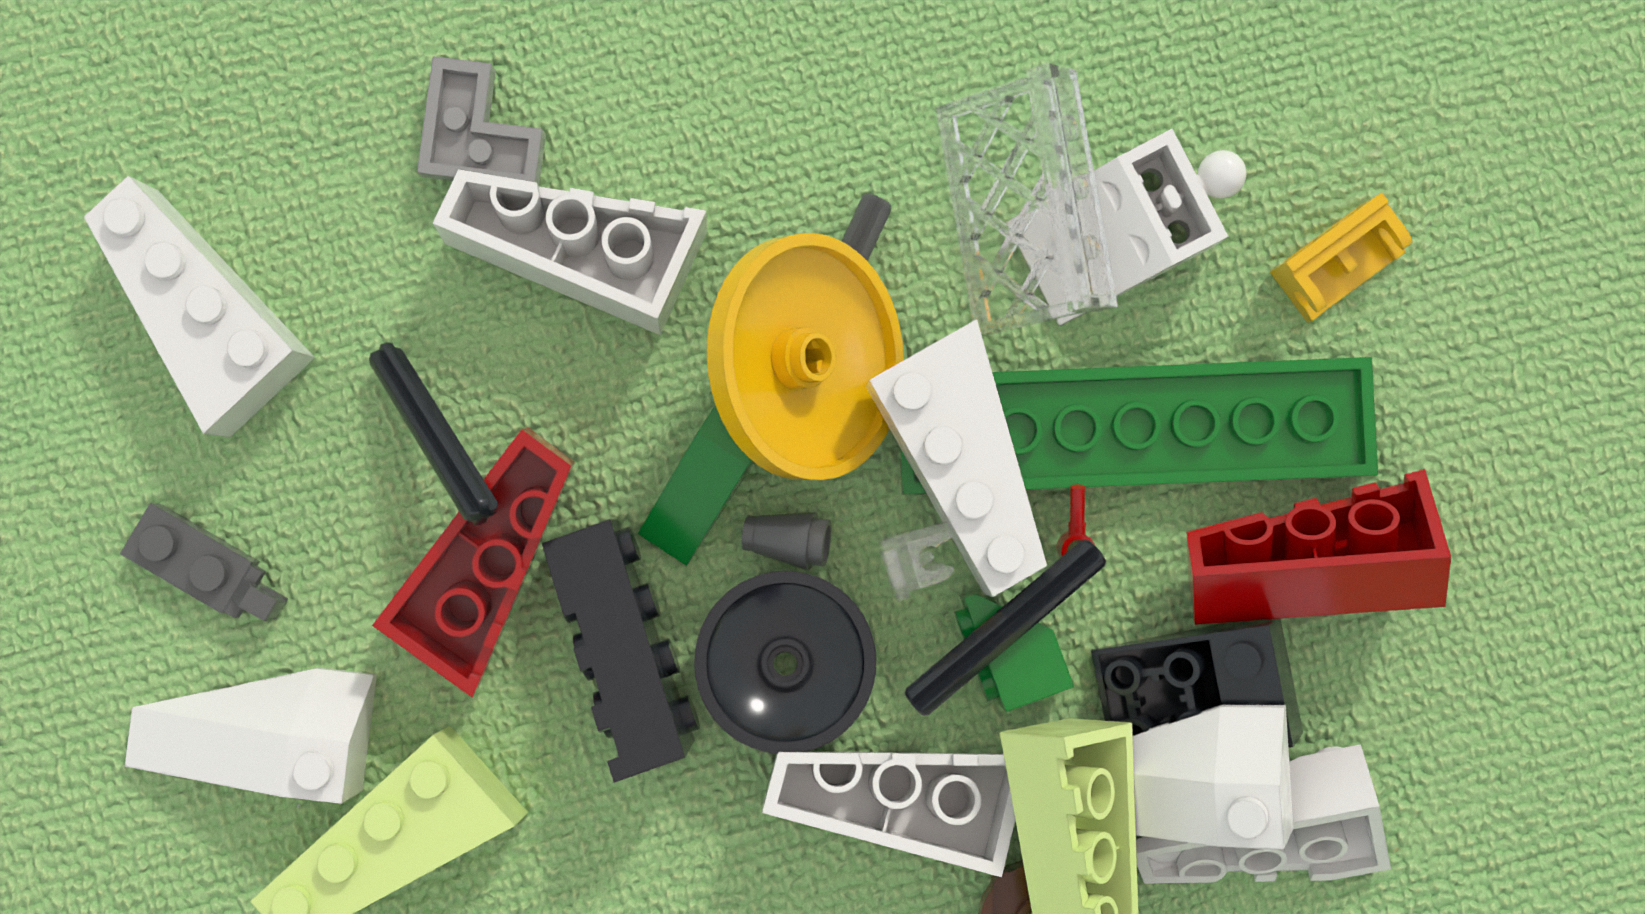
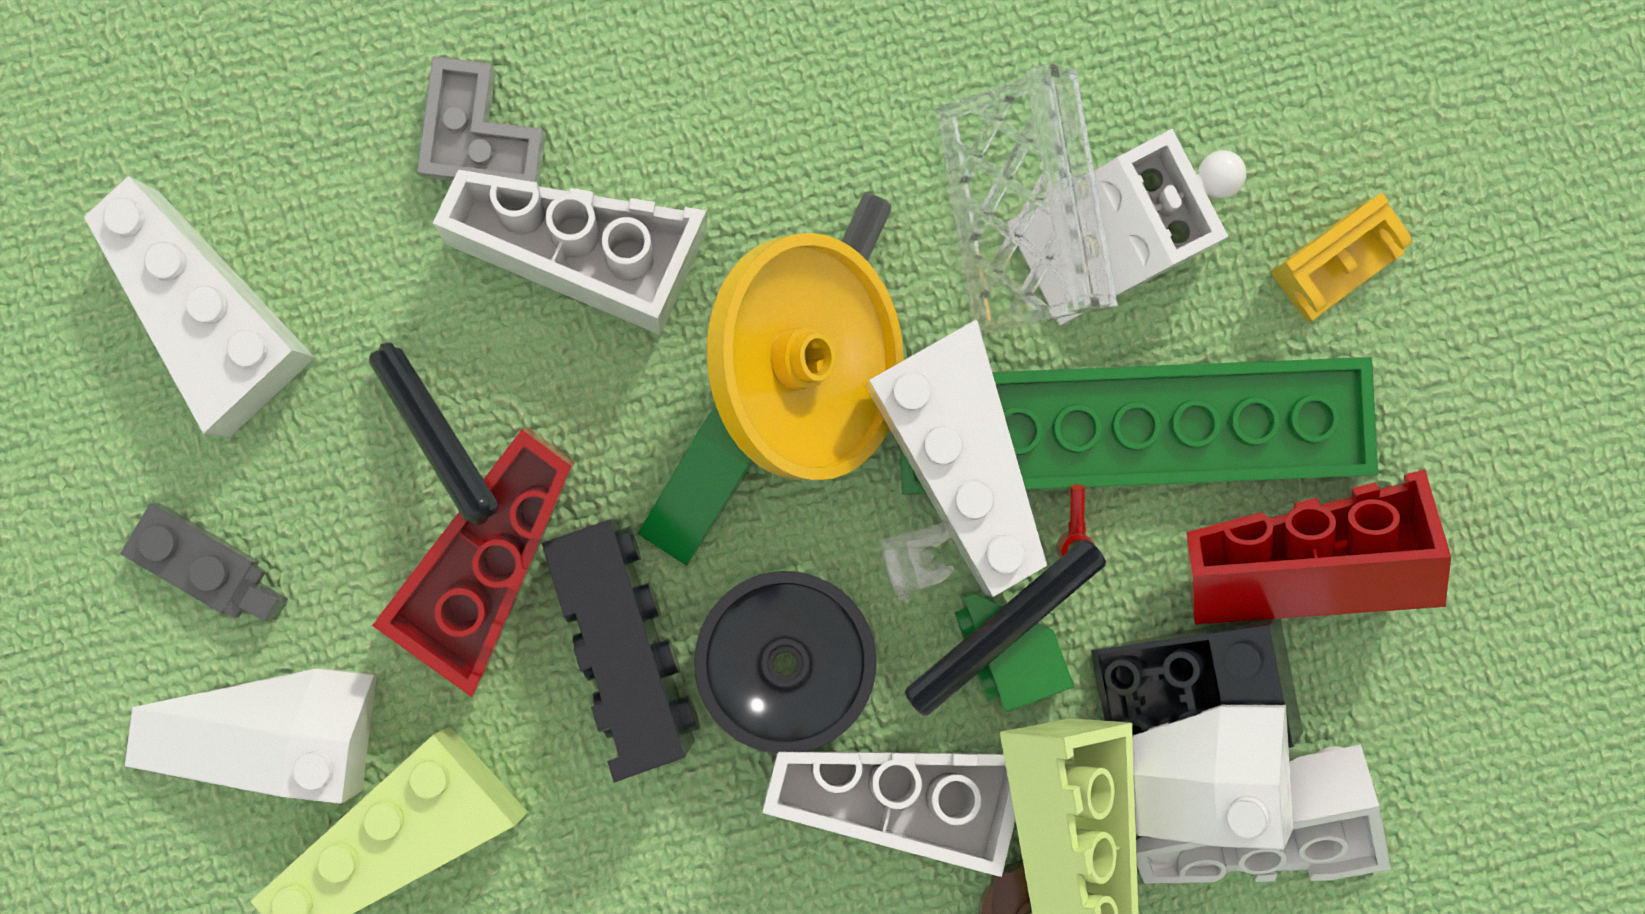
(789, 538): dark grey cone -> none

